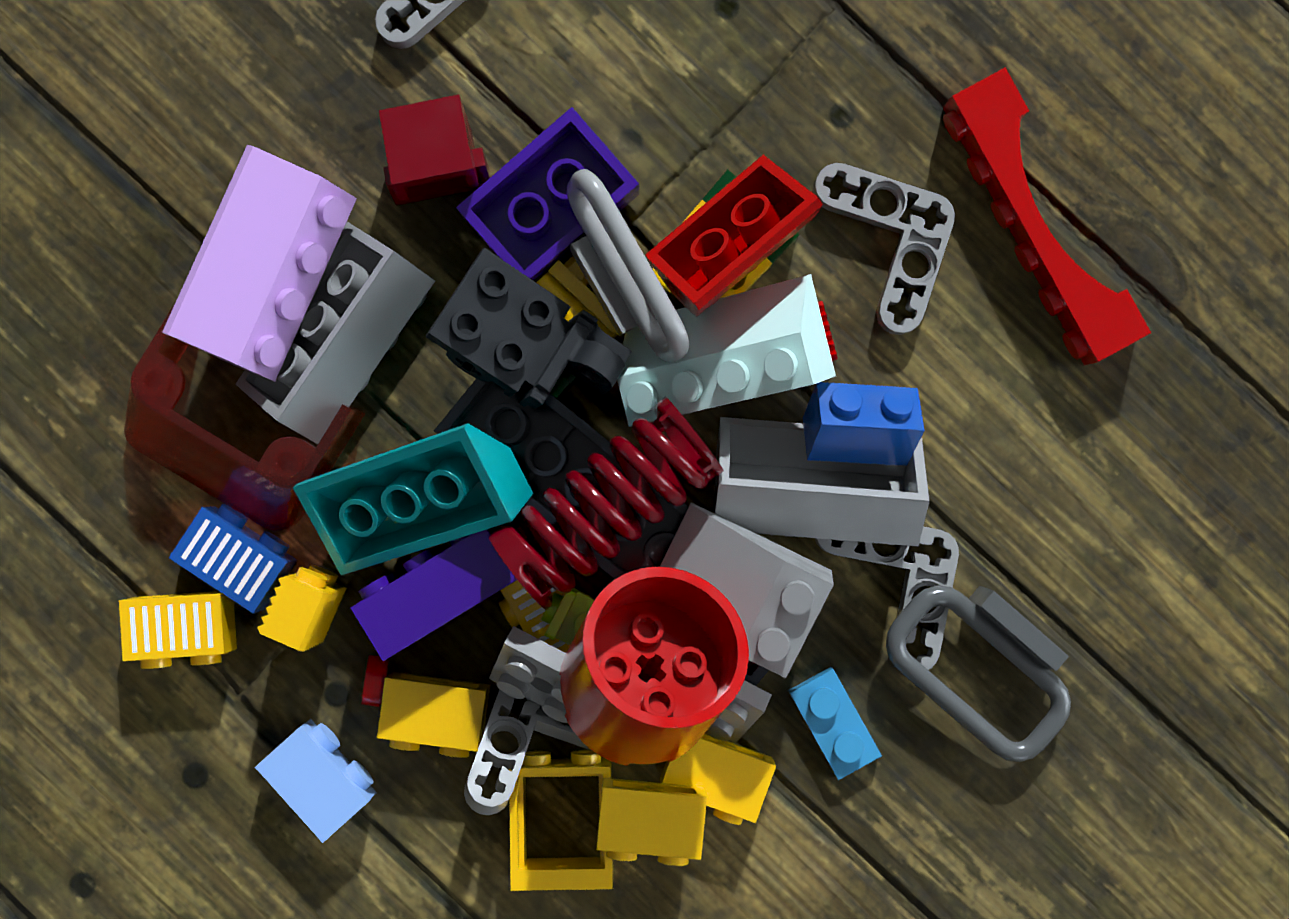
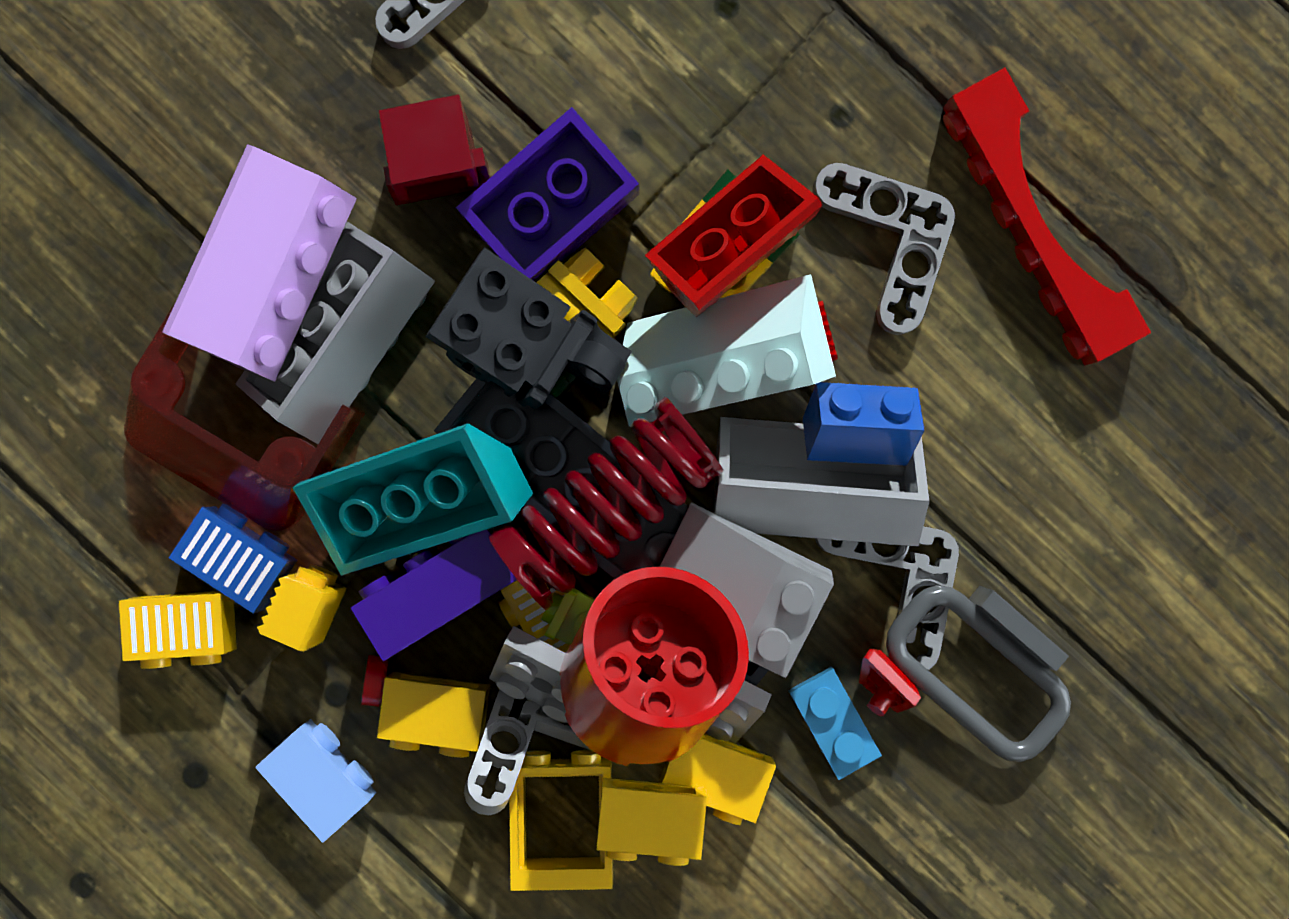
(621, 271): light grey bar -> none
(887, 683): none -> red piece

